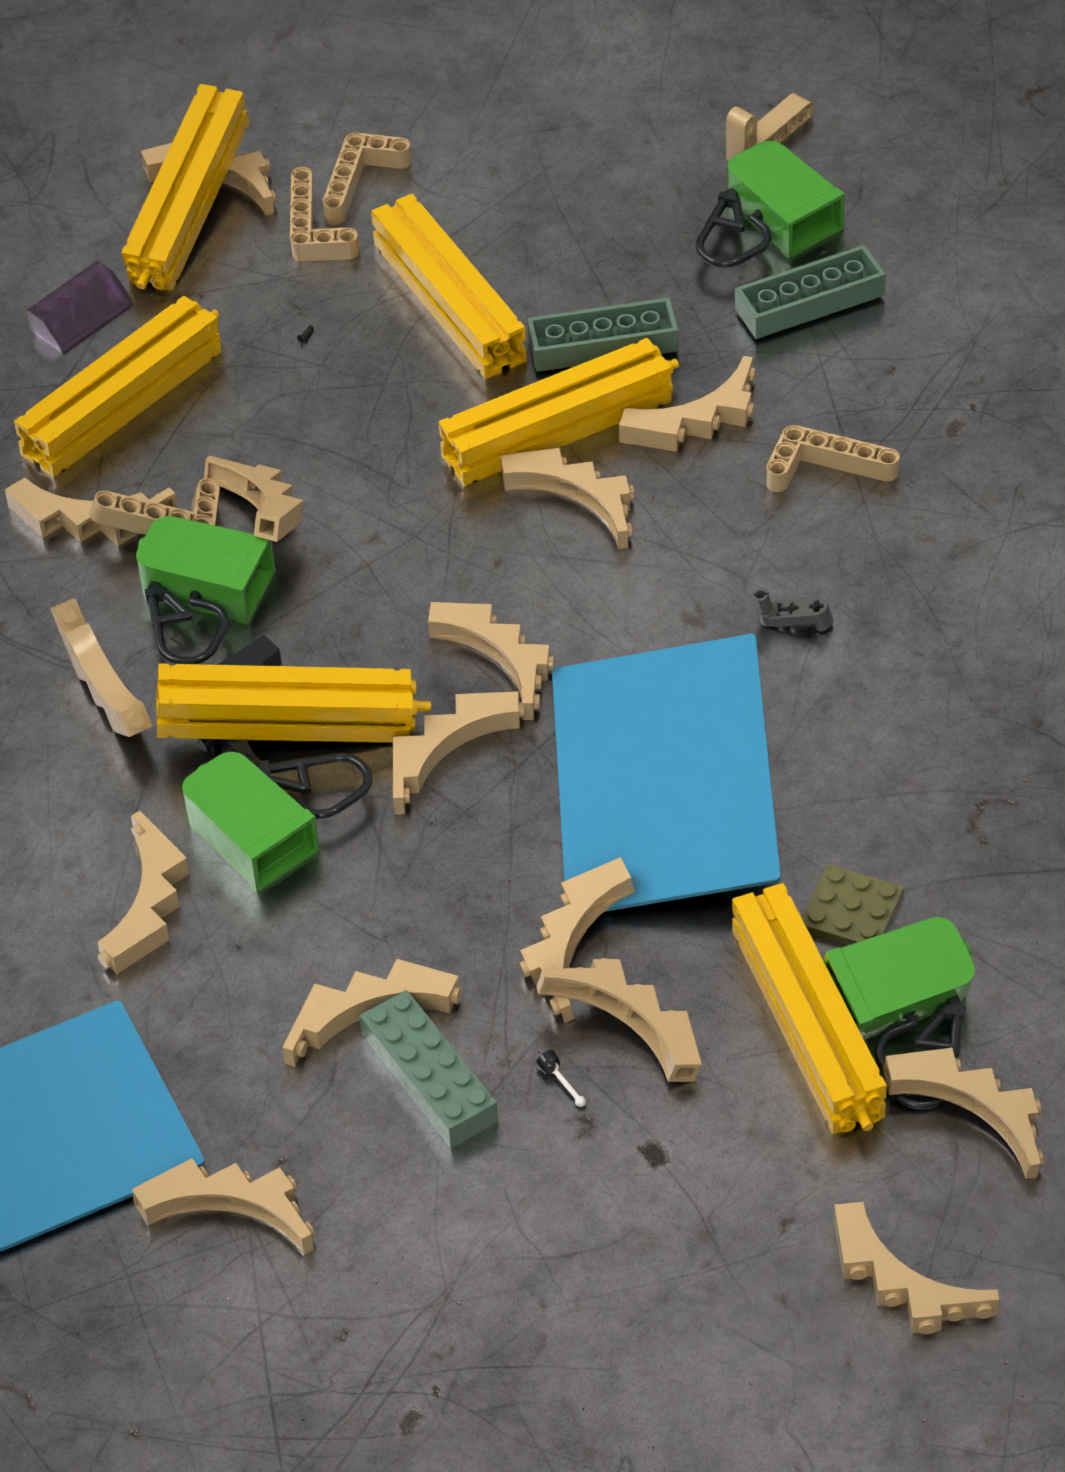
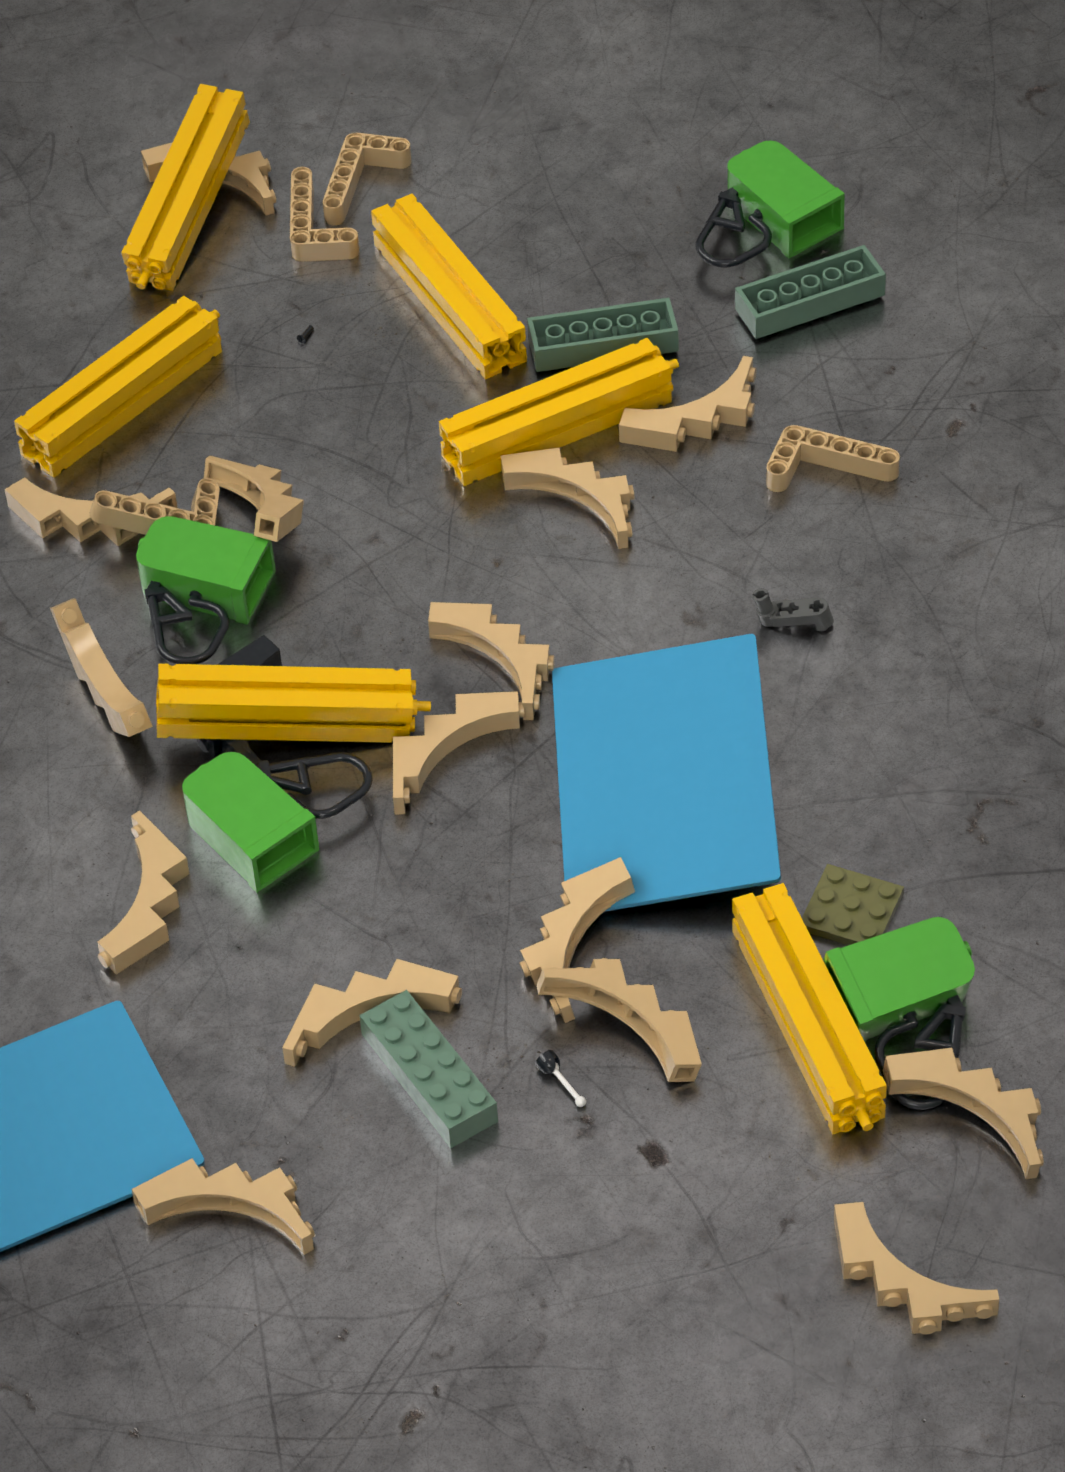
(78, 306): clear purple slope -> none
(745, 131): tan beam -> none

